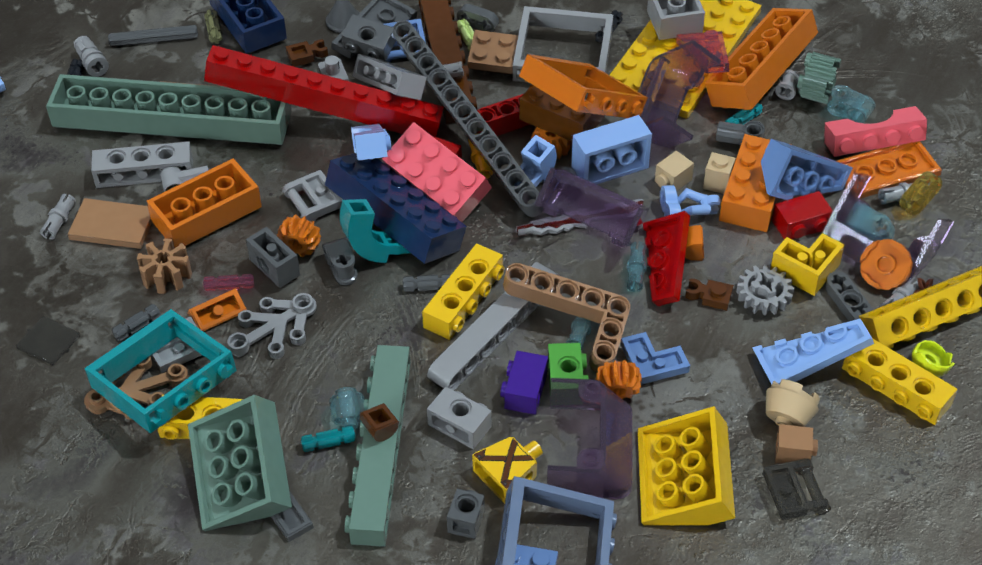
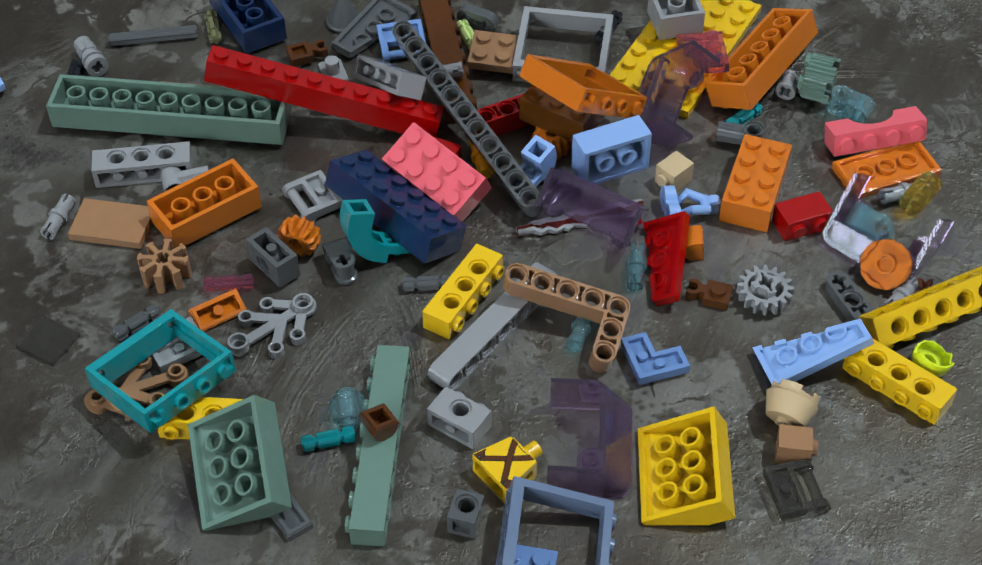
(361, 29): dark grey brick -> none
(370, 141): light blue arch -> none
(525, 382): dark purple brick -> none
(566, 361): bright green brick -> none
(620, 377): orange gear -> none
(718, 172): tan brick -> none
(796, 171): medium blue wedge -> none
(806, 265): yellow brick -> none

